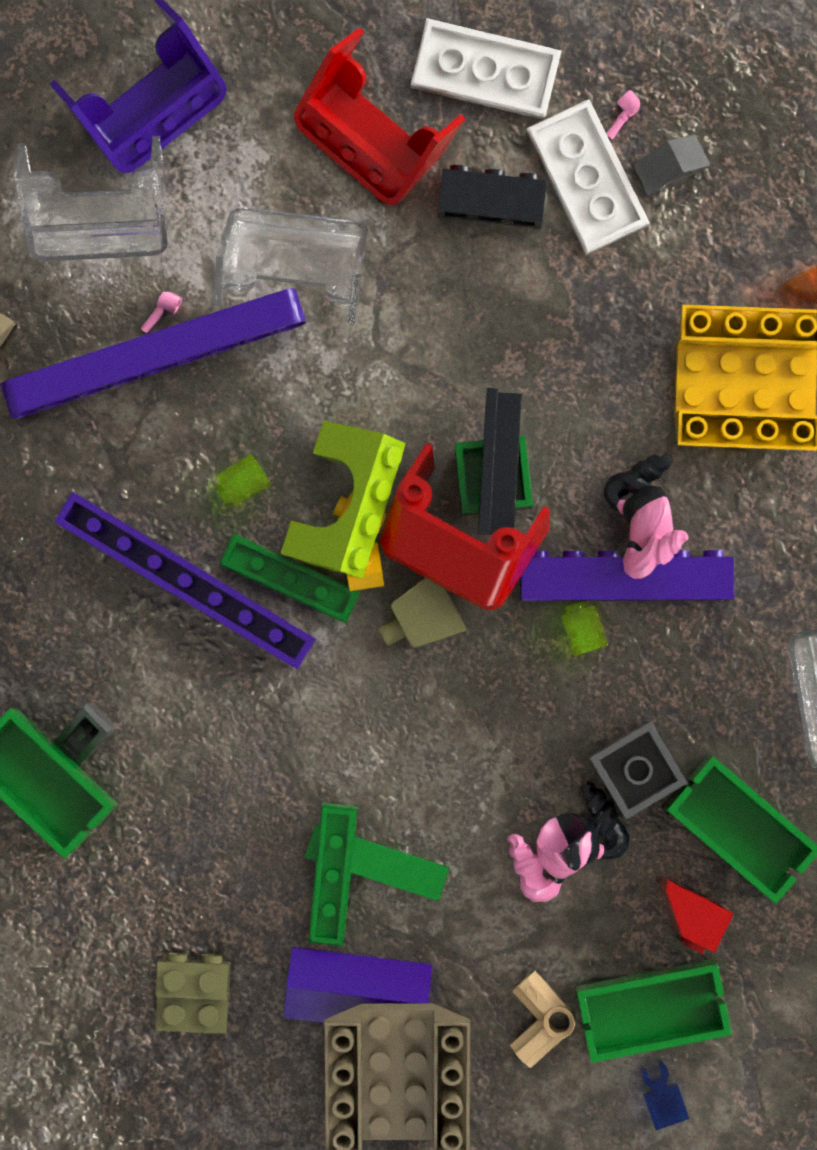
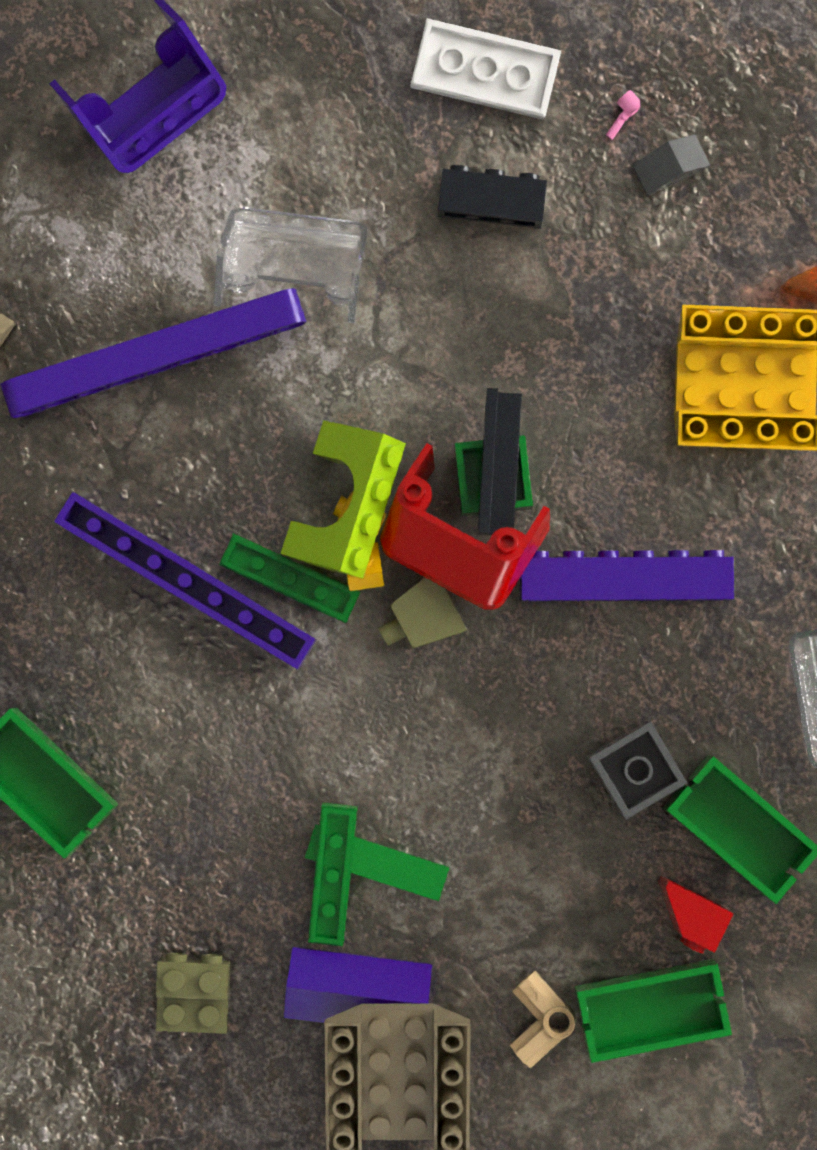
(85, 733): dark grey slope -> none
(93, 222): clear windscreen -> none
(167, 301): bright pink hand -> none
(242, 481): clear neon green brick -> none
(360, 134): red windscreen -> none
(568, 845): hair -> none
(583, 628): clear neon green brick -> none
(587, 176): white tile -> none
(648, 515): hair -> none
(664, 1100): clear blue plate -> none

